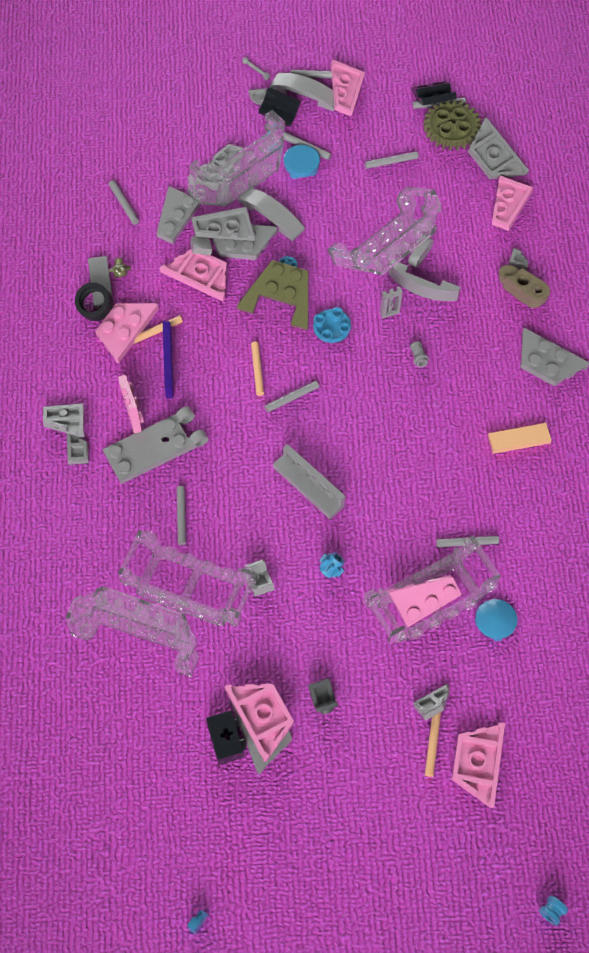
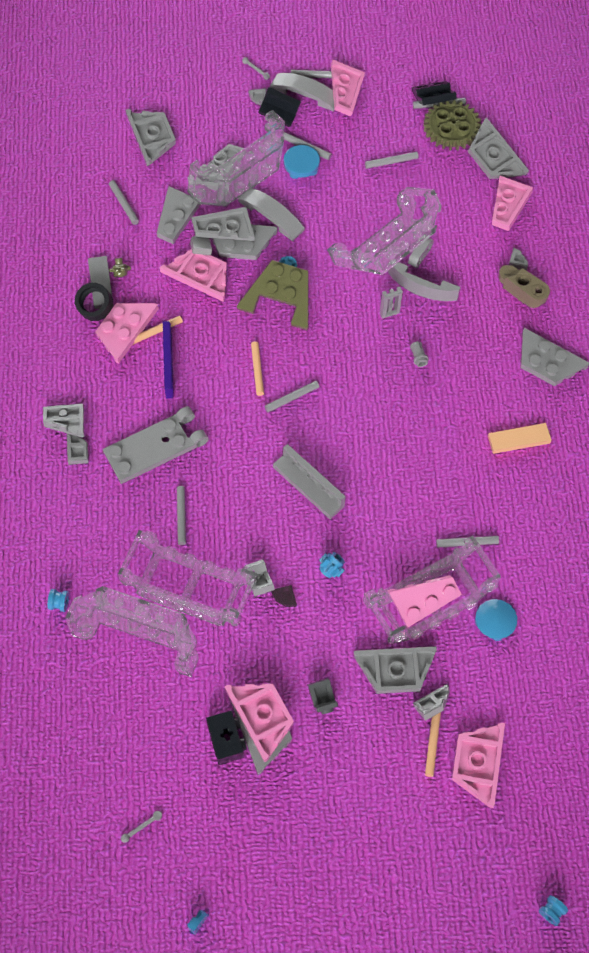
(58, 600): none -> dark azure wheel
(131, 403): bright pink wing -> none
(151, 133): none -> light grey wing
(157, 815): none -> light grey hinge
(284, 596): none -> clear smoke tile
(332, 325): dark azure dish -> none
(396, 669): none -> light grey wing

